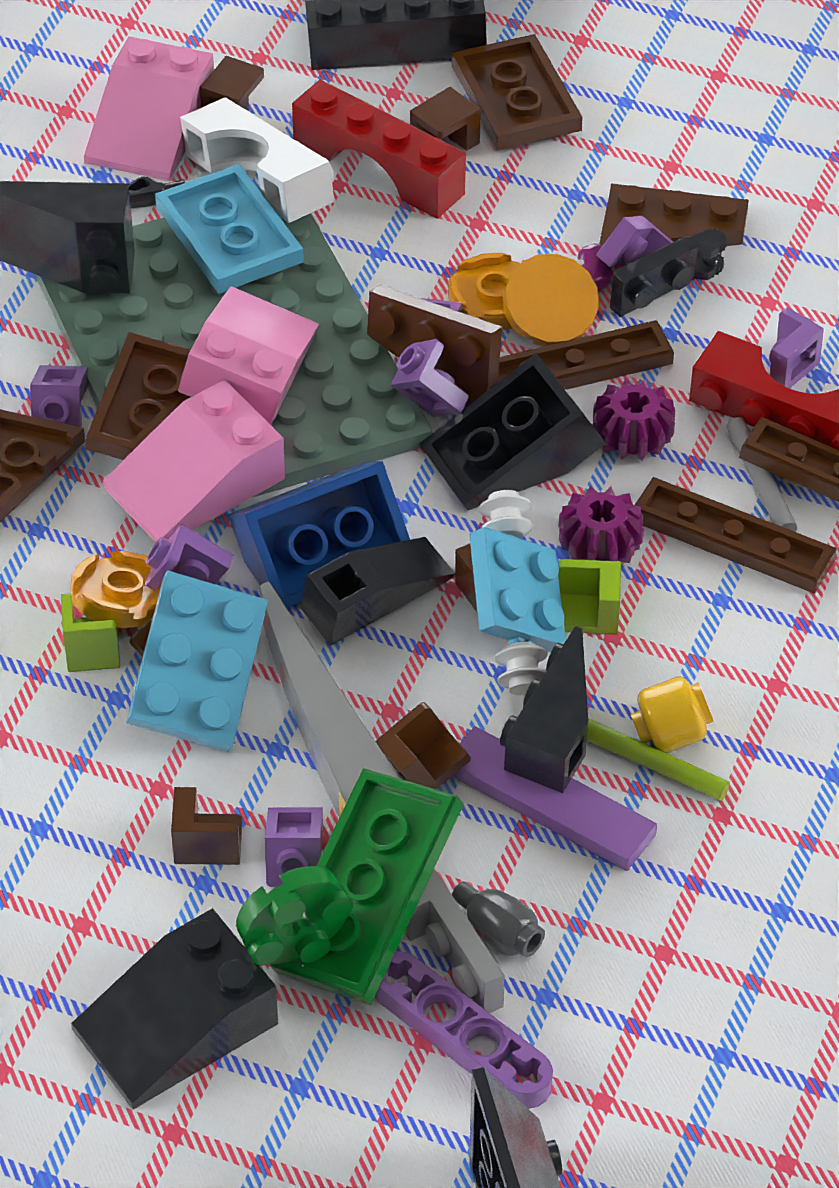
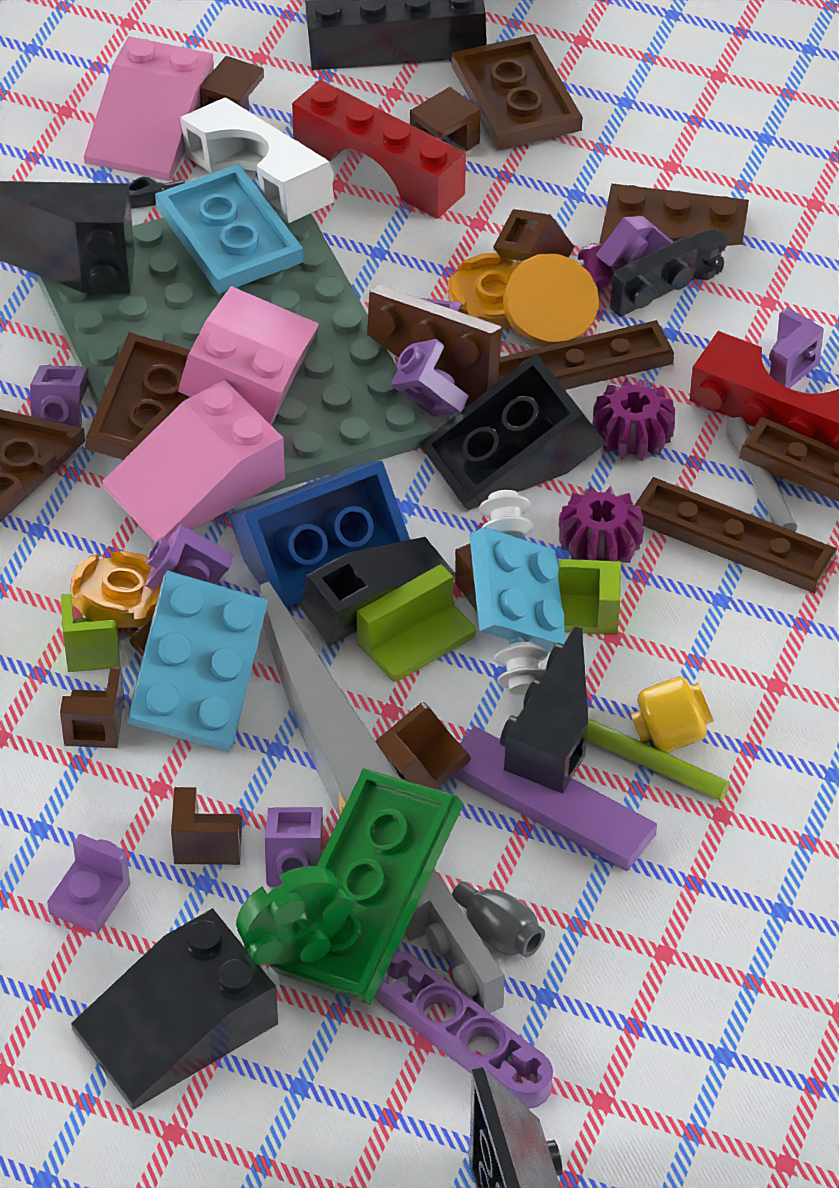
(91, 884): none -> medium lavender bracket
(94, 716): none -> reddish brown panel
(413, 625): none -> lime panel
(531, 234): none -> reddish brown panel

